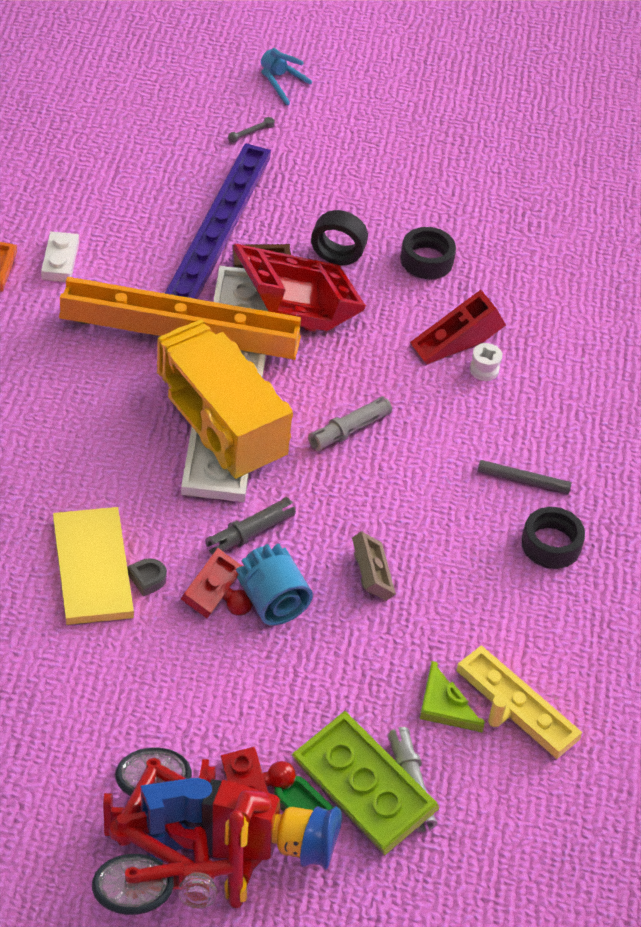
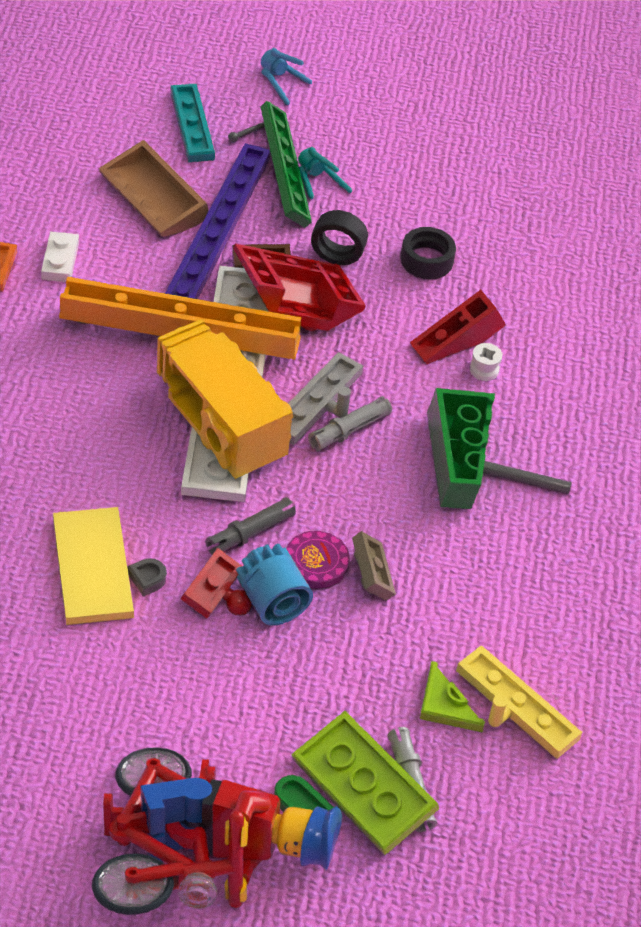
(155, 190): none -> medium nougat slope
(192, 123): none -> teal tile
(245, 769): red plate -> none
(285, 164): none -> green tile
(314, 164): none -> teal plant
(320, 558): none -> magenta tile
(321, 394): none -> light grey plate
(459, 441): none -> green wedge
(548, 555): black tyre -> none

